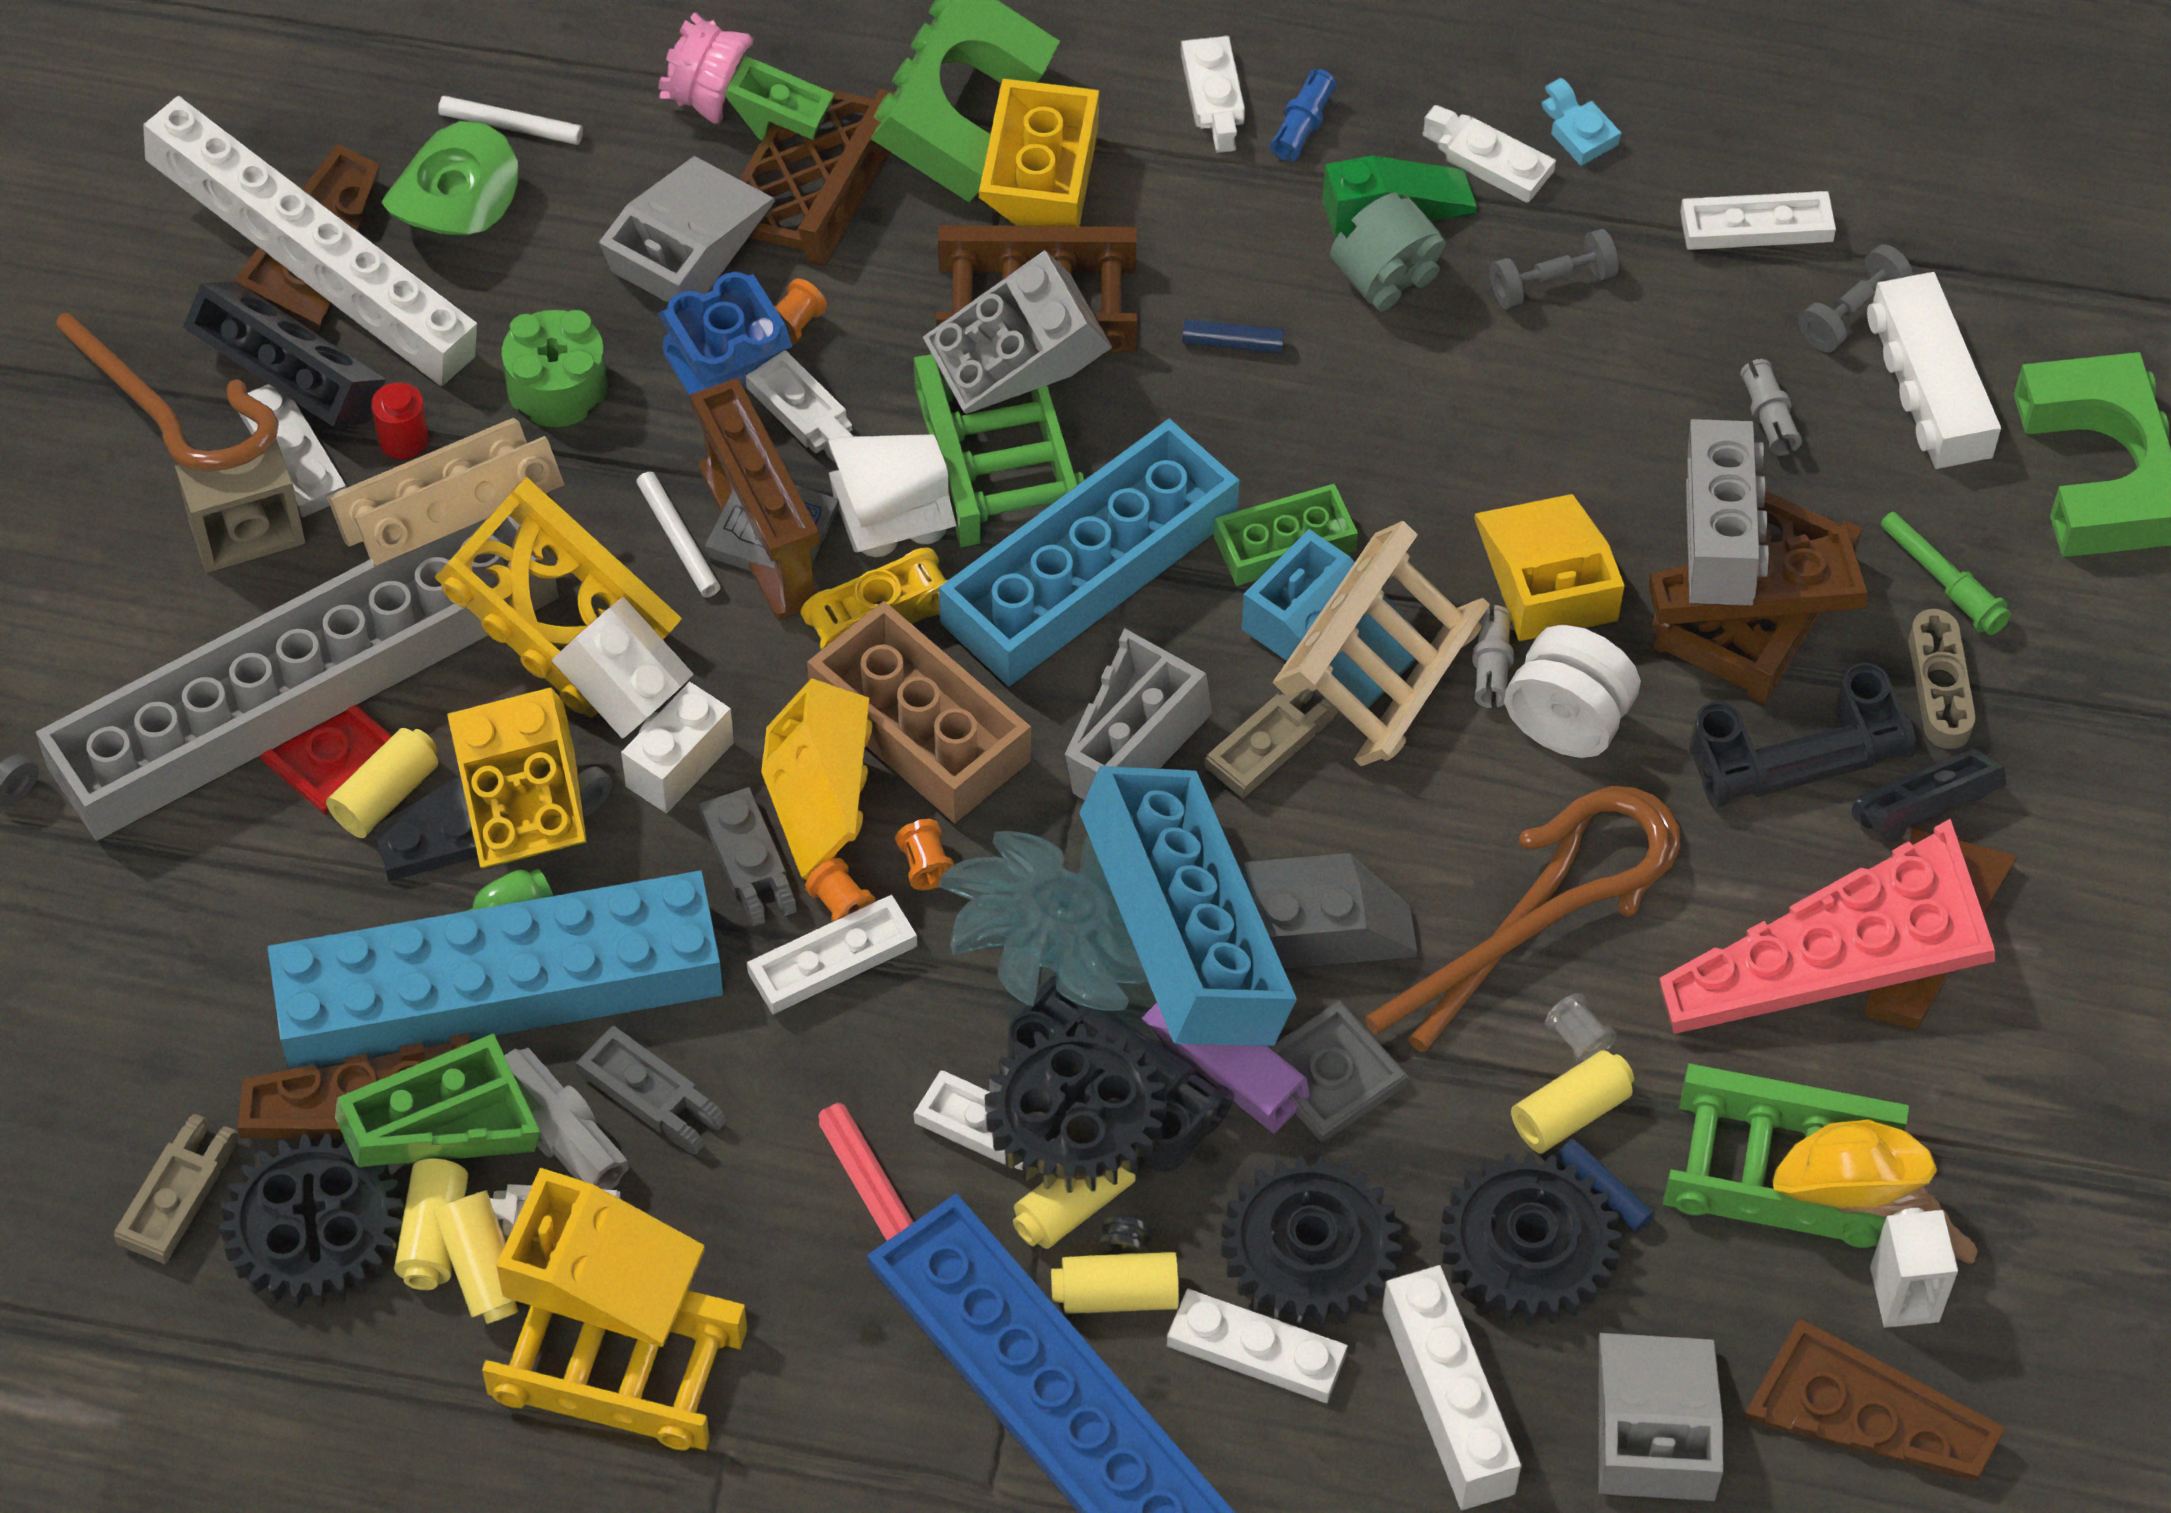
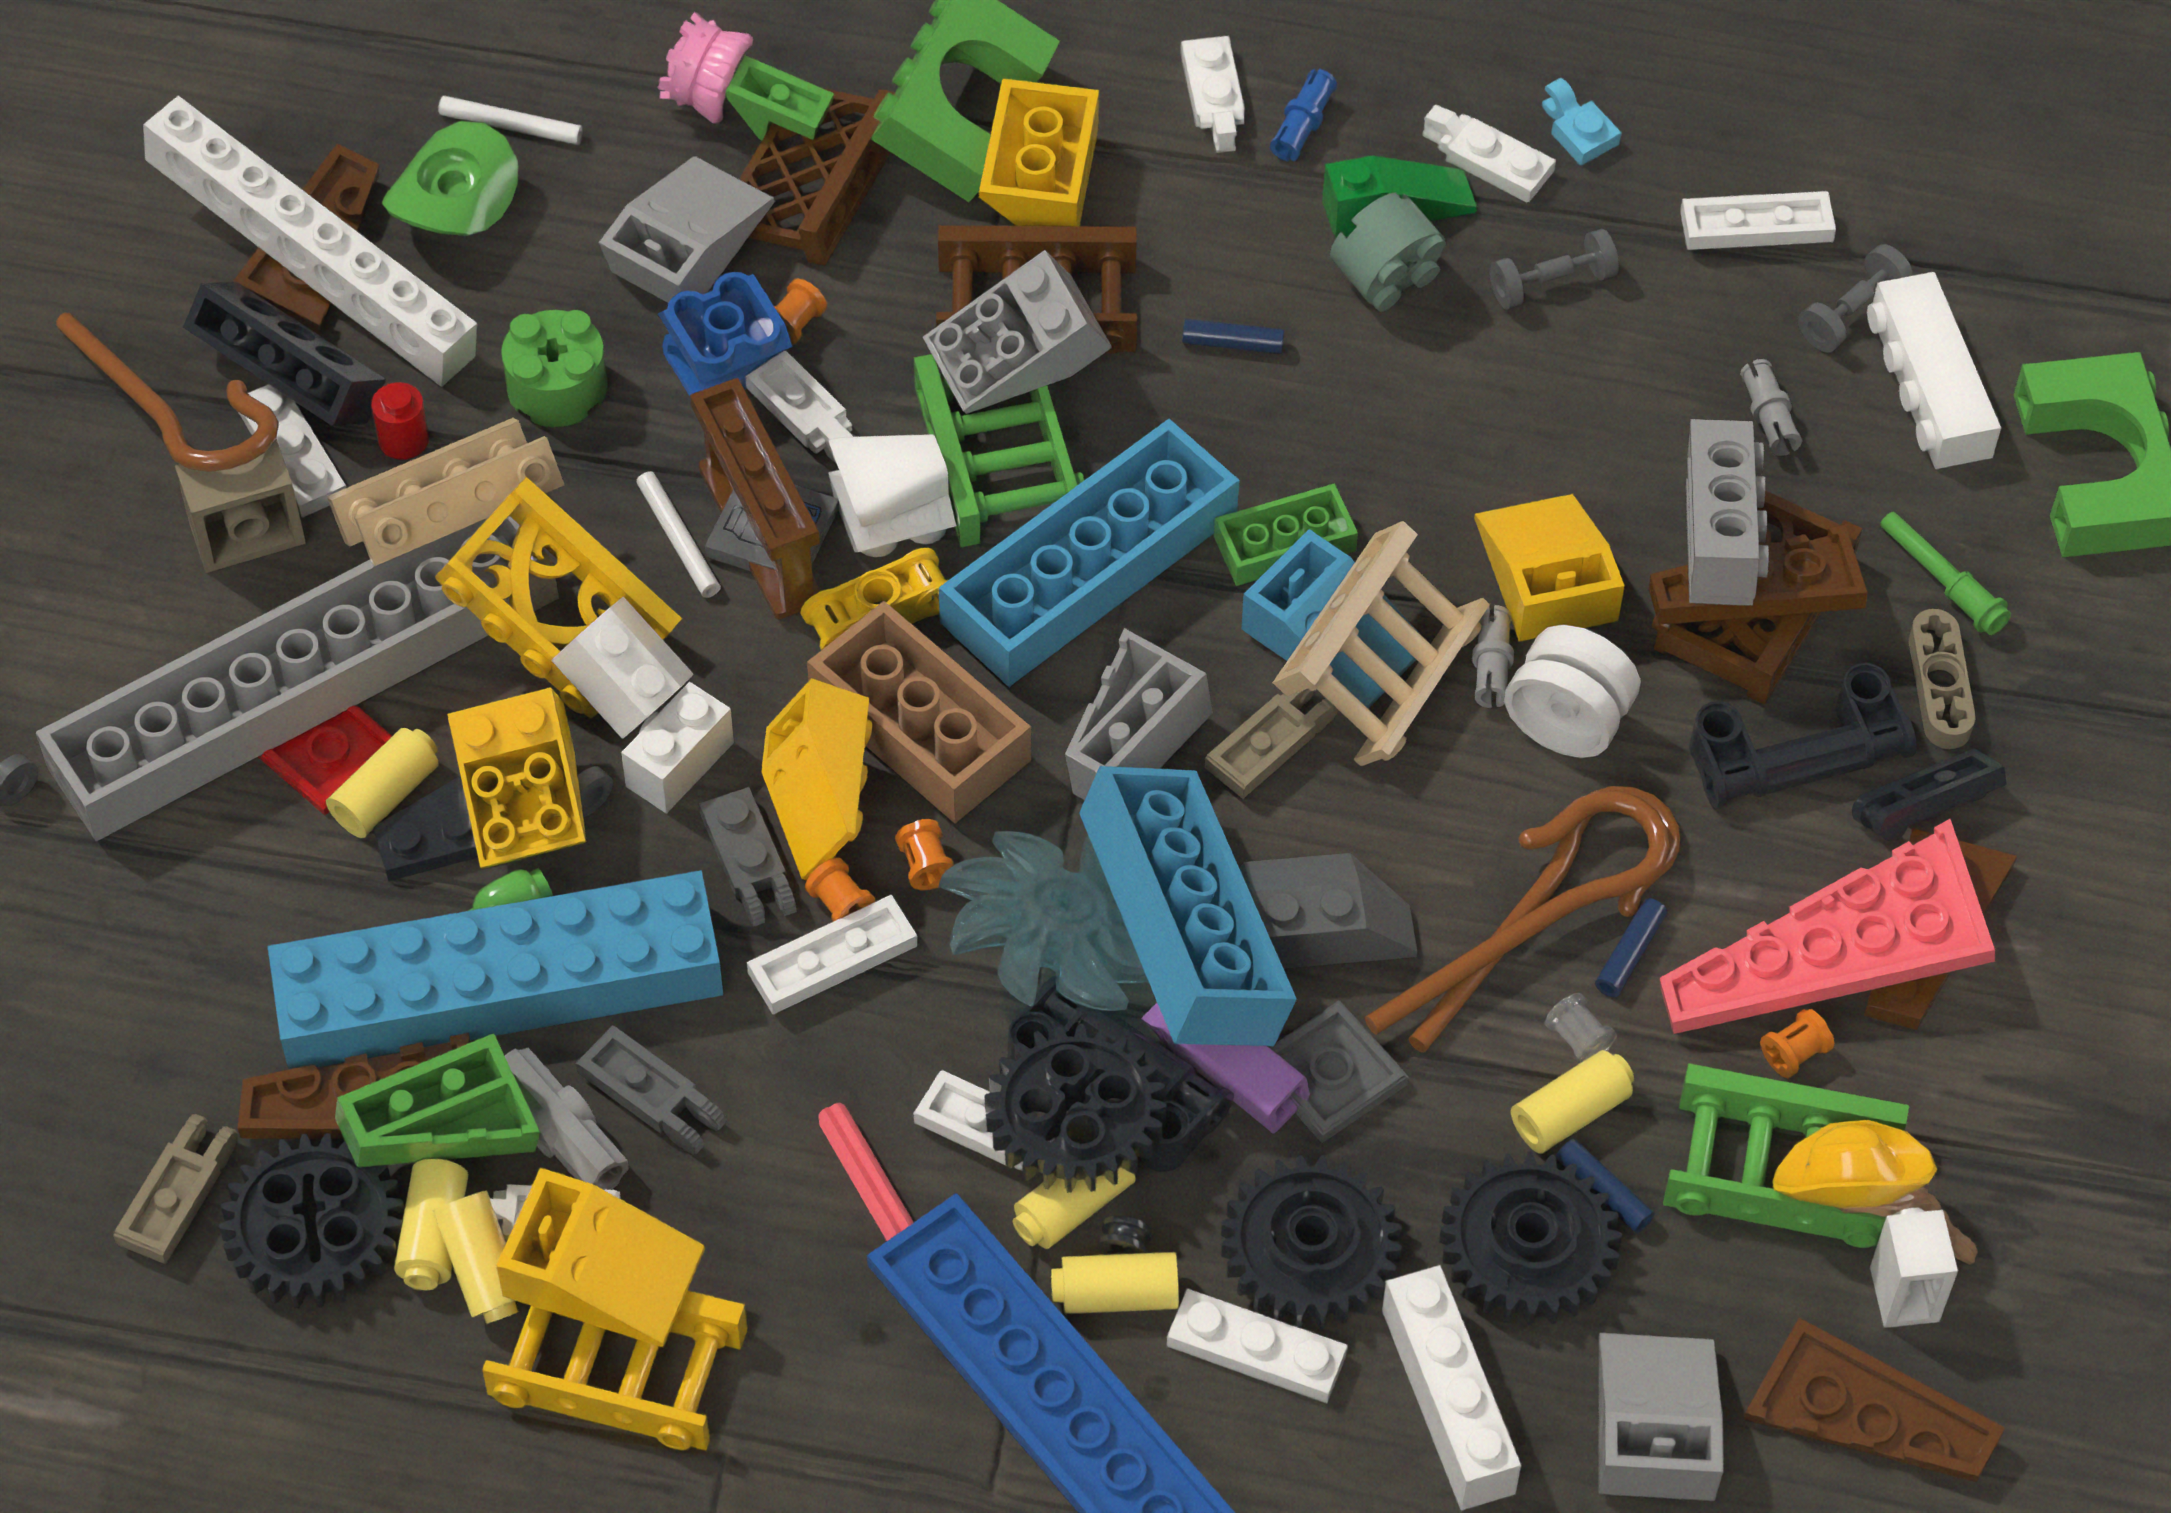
(1631, 947): none -> dark blue piece
(1797, 1043): none -> orange bush

